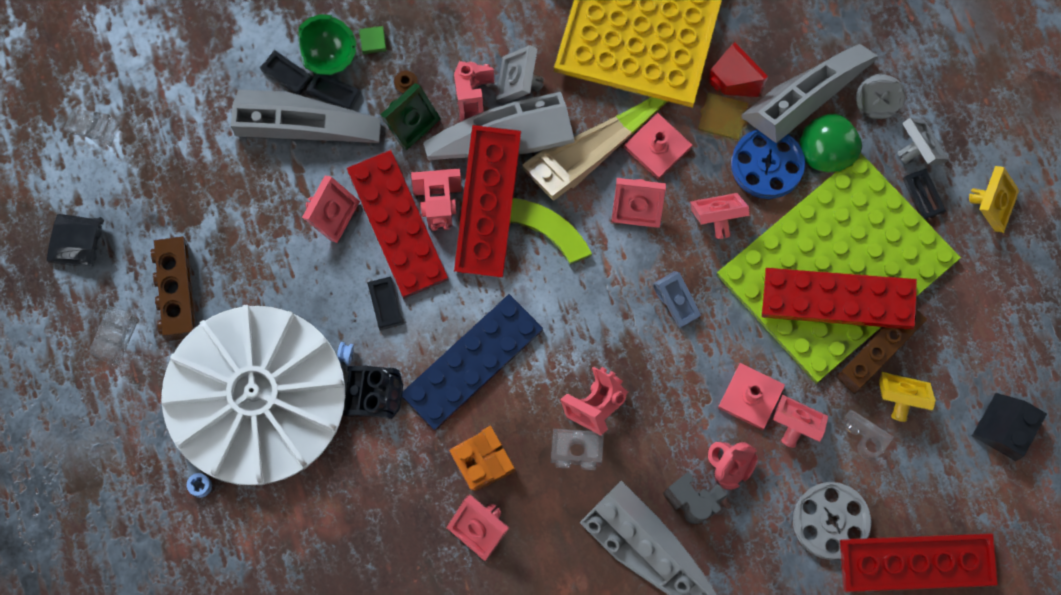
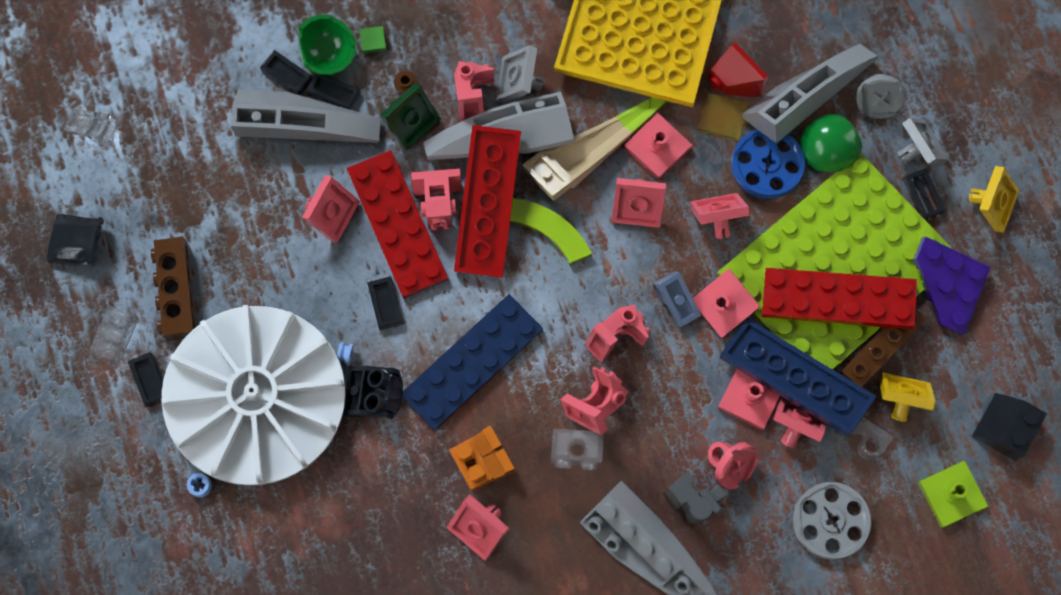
(147, 378): none -> black tile
(603, 338): none -> coral tile
(726, 303): none -> coral tile
(798, 377): none -> dark blue plate
(918, 562): red plate -> none
(950, 282): none -> dark purple plate
(952, 494): none -> lime tile

